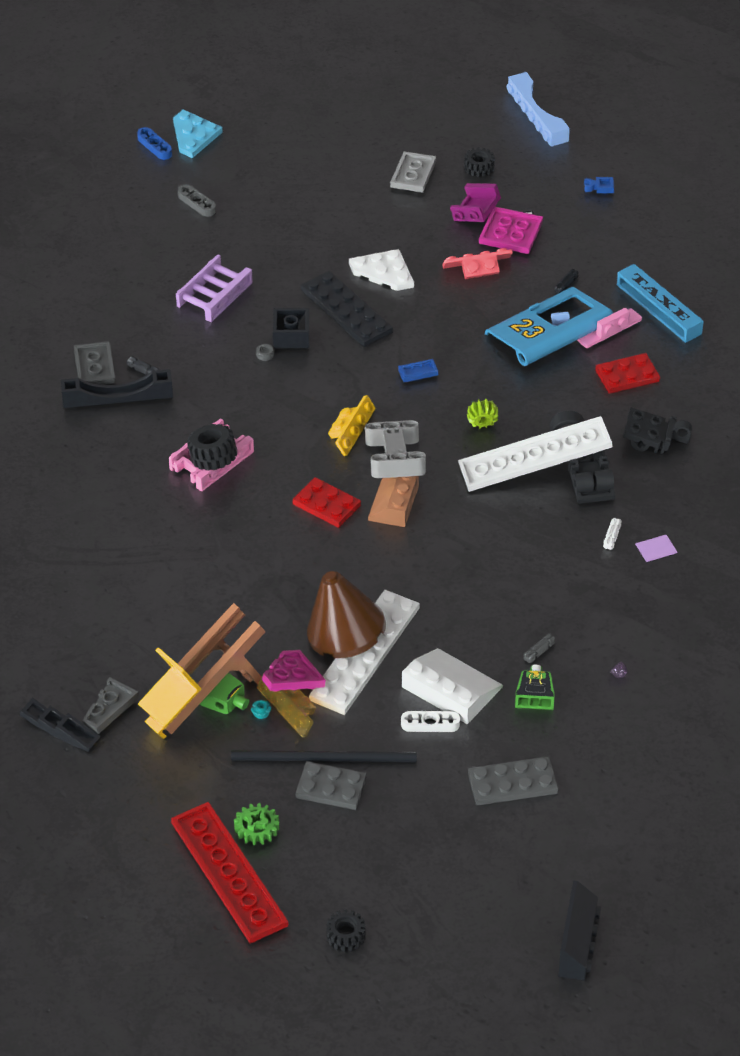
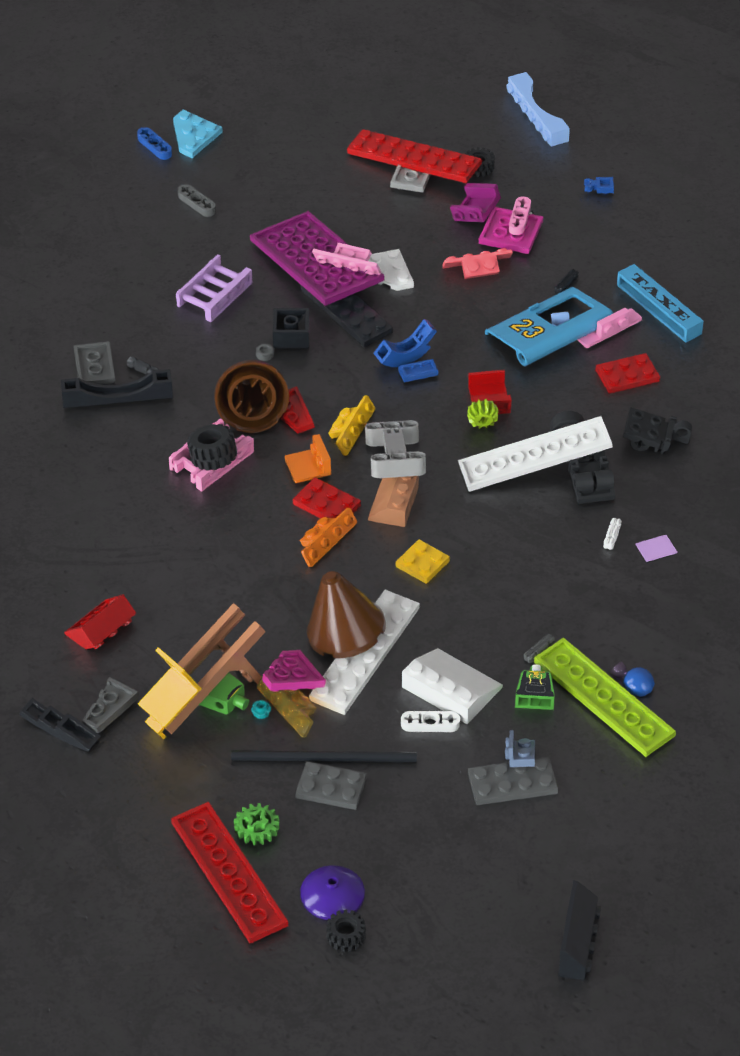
(101, 622): none -> red slope
(251, 396): none -> reddish brown cone
(291, 247): none -> magenta plate
(297, 414): none -> red wing
(310, 463): none -> orange bracket
(325, 535): none -> orange bracket
(325, 899): none -> dark purple dish
(350, 257): none -> bright pink bracket
(409, 350): none -> blue arch
(414, 156): none -> red plate
(422, 561): none -> yellow plate
(490, 386): none -> red panel
(517, 210): none -> bright pink beam
(520, 752): none -> sand blue bracket
(605, 697): none -> lime plate
(639, 682): none -> blue hair

